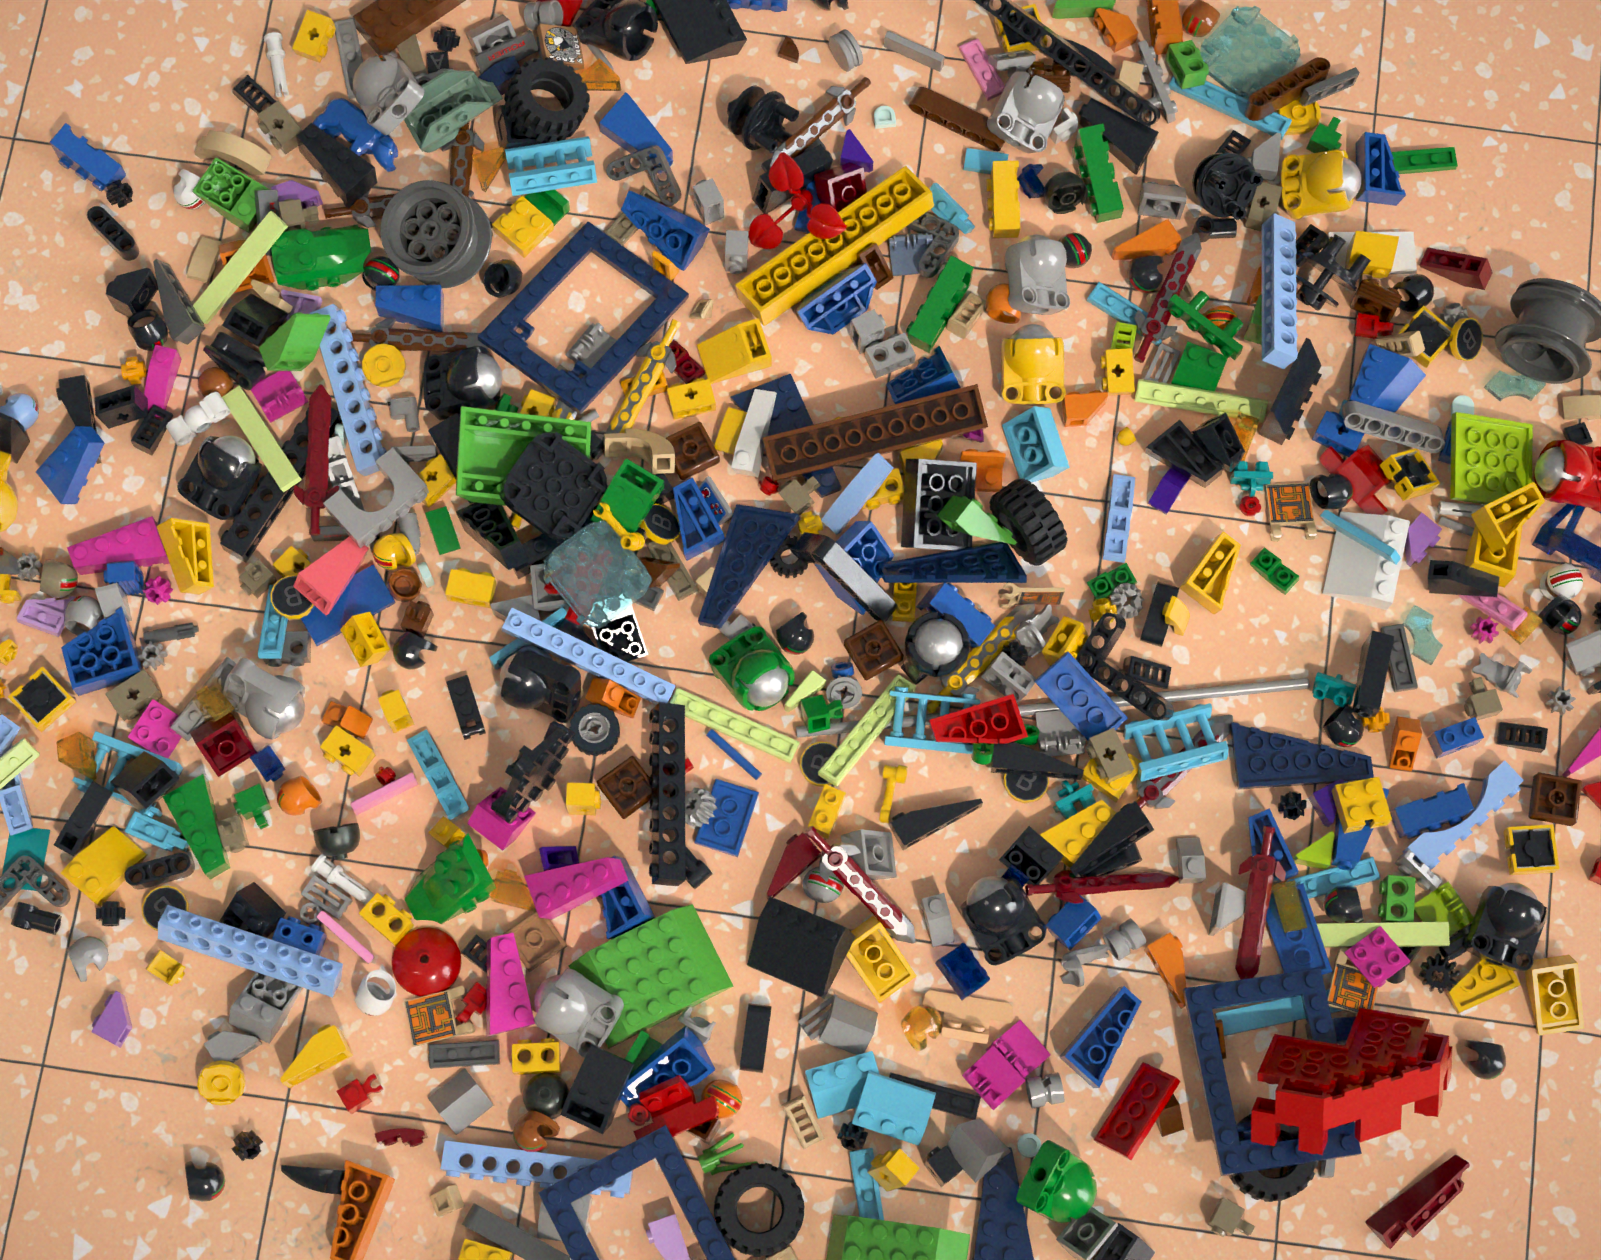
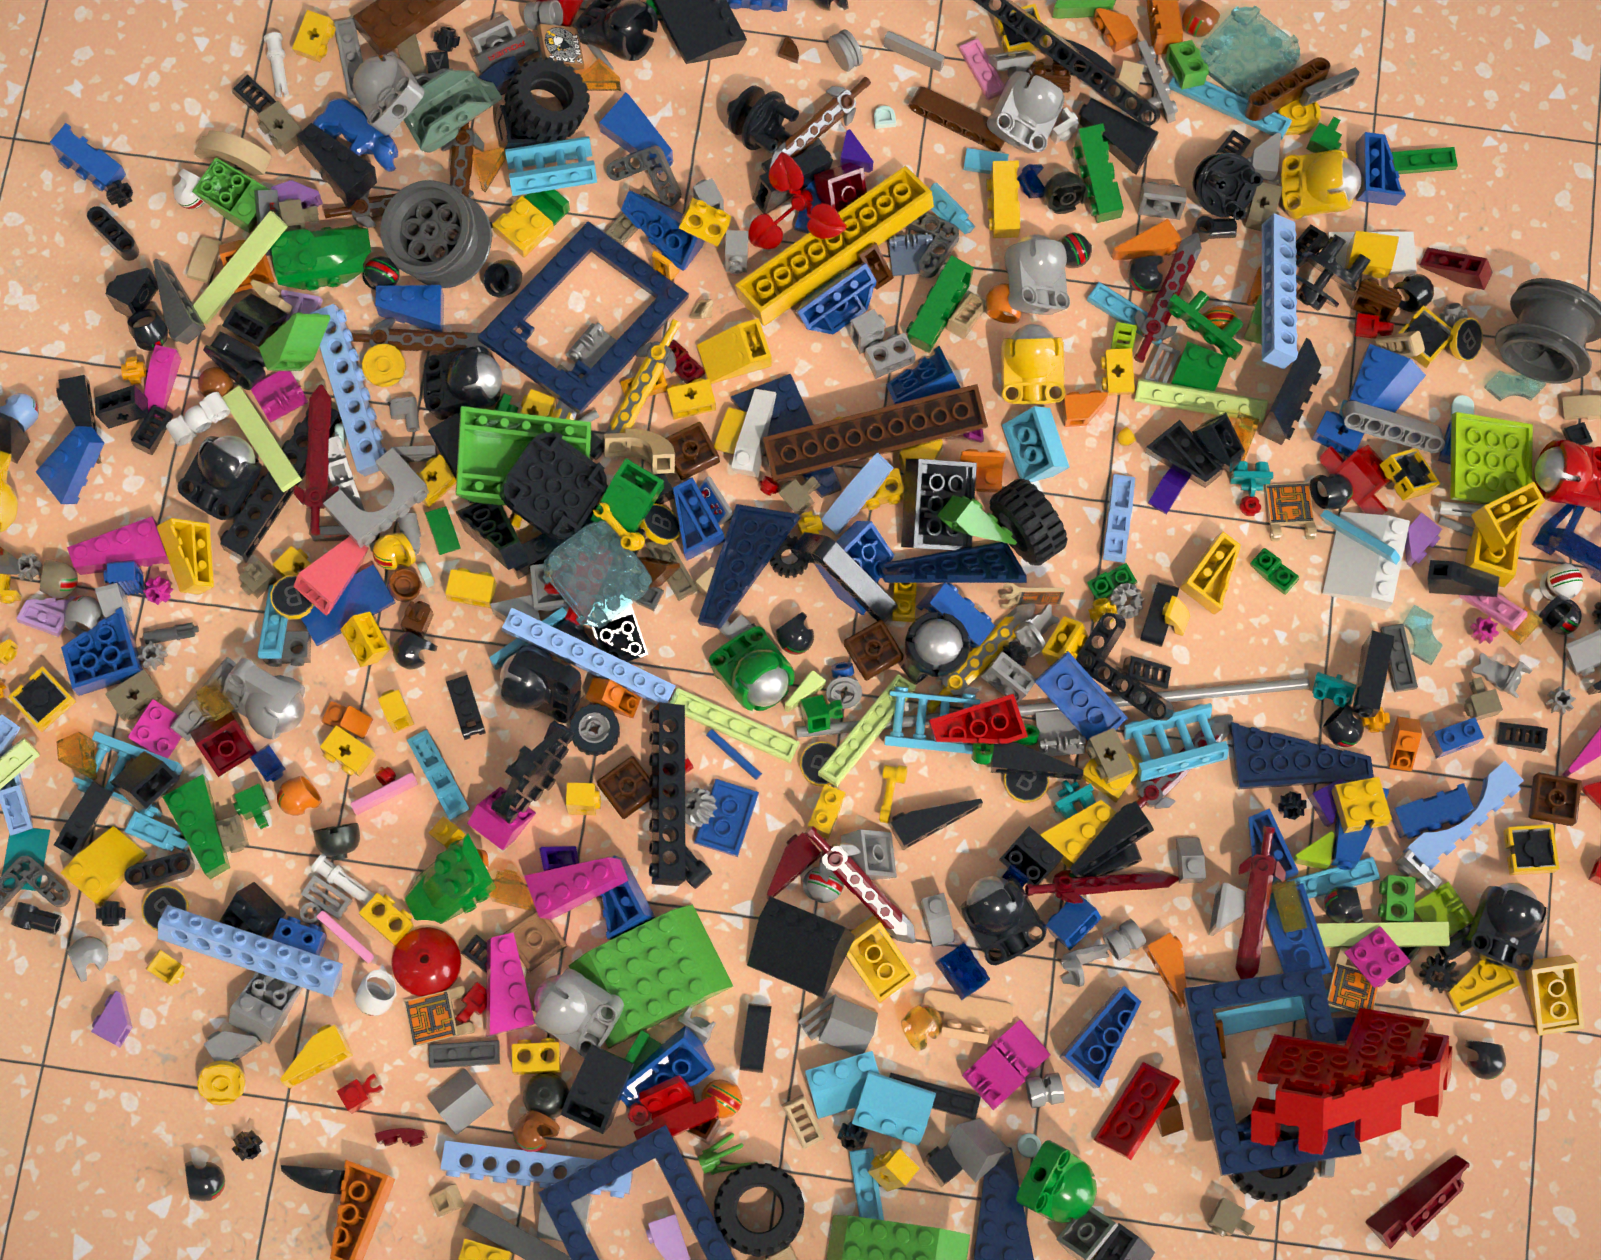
(703, 225): none -> yellow brick

